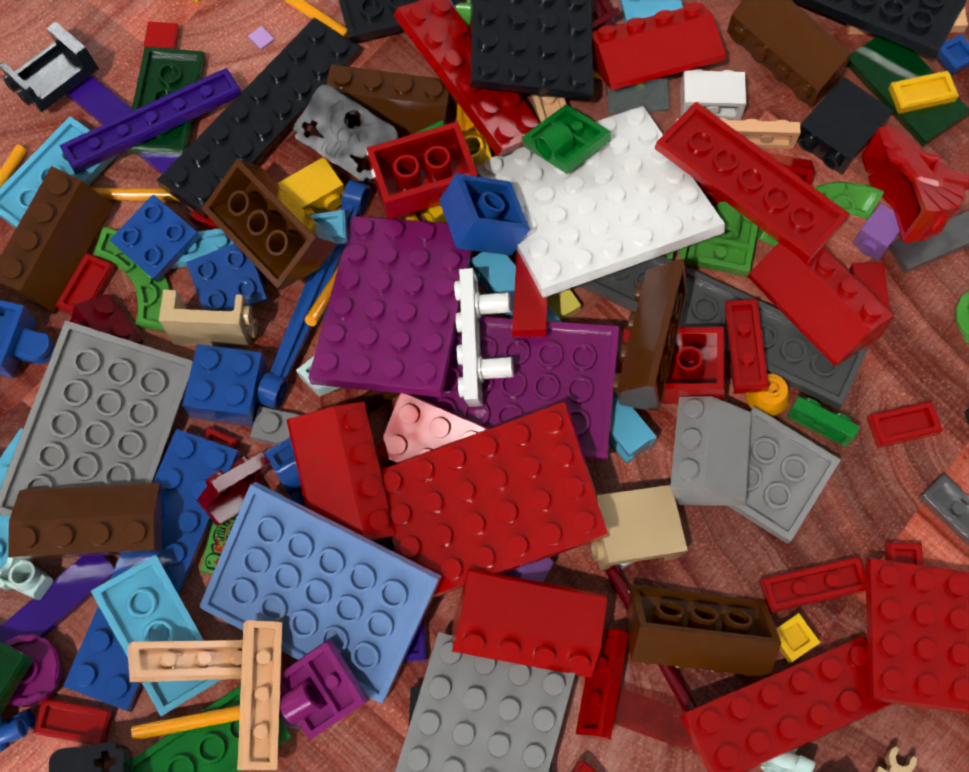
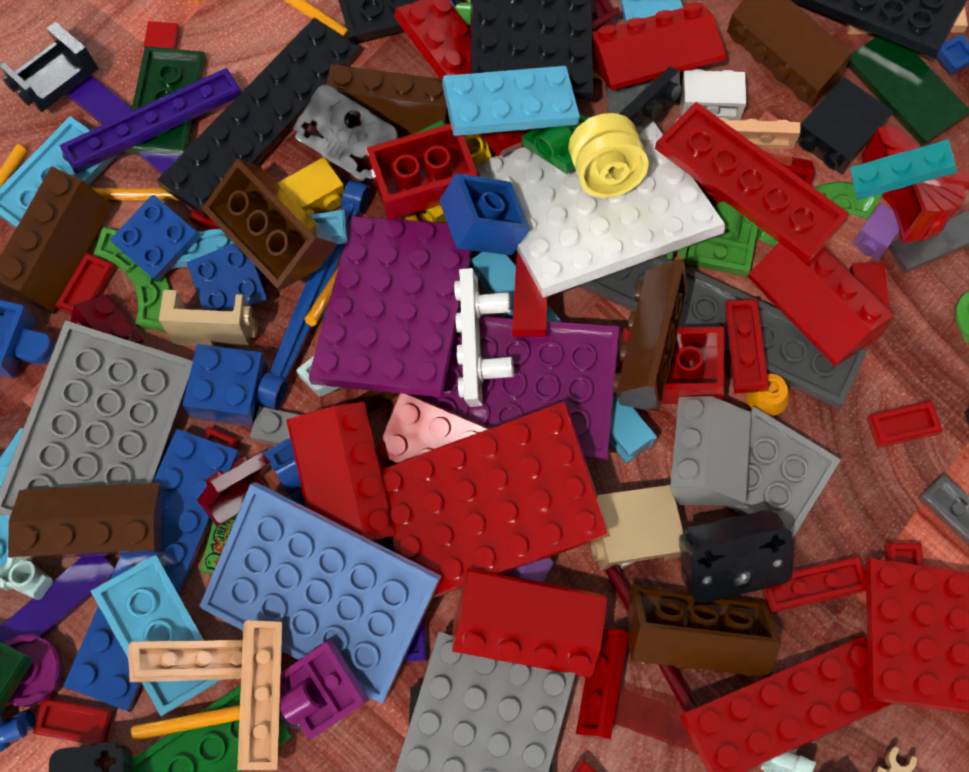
(261, 38): lavender window -> none
(510, 100): none -> medium azure plate
(564, 304): light yellow tile -> none
(608, 155): none -> light yellow wheel
(654, 99): none -> black plate
(736, 556): none -> black axle
(796, 638): yellow plate -> none
(829, 425): green plate -> none
(903, 169): none -> teal plate
(923, 92): yellow tile -> none

